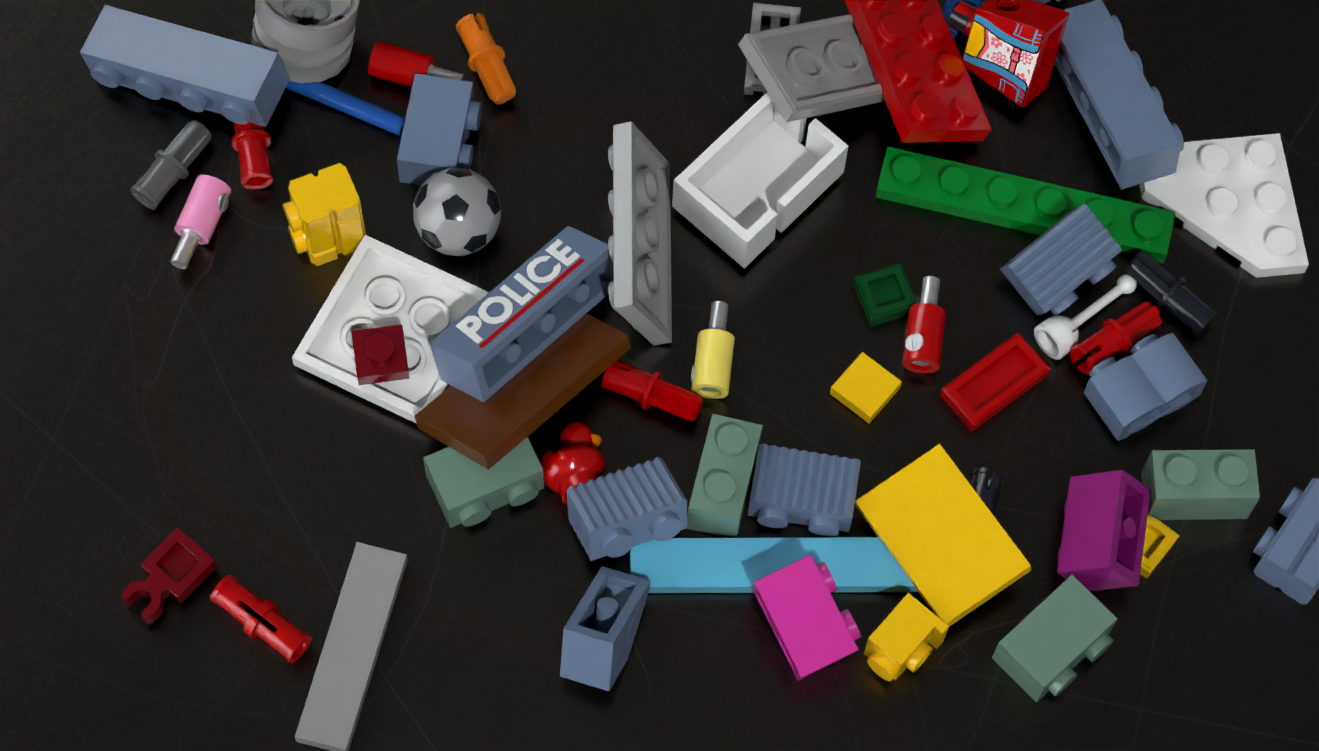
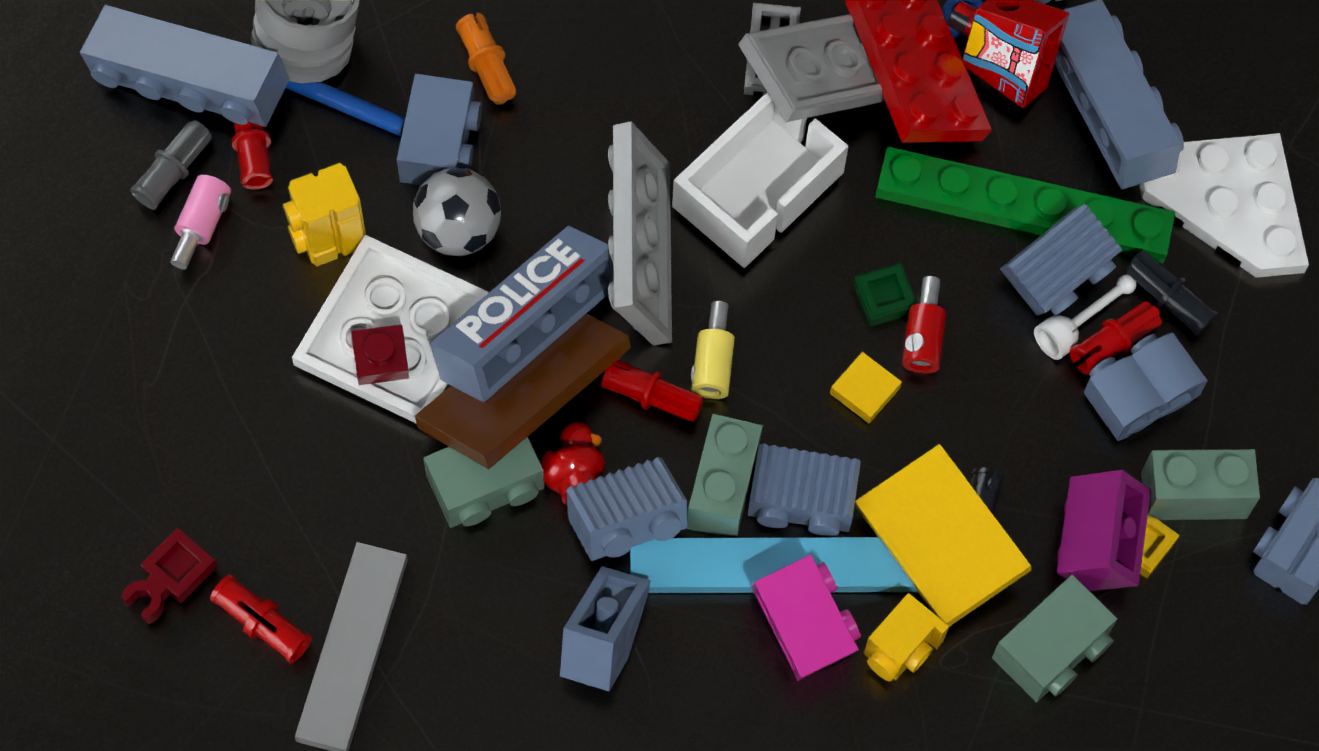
(401, 64): red piece -> none
(994, 382): red tile -> none

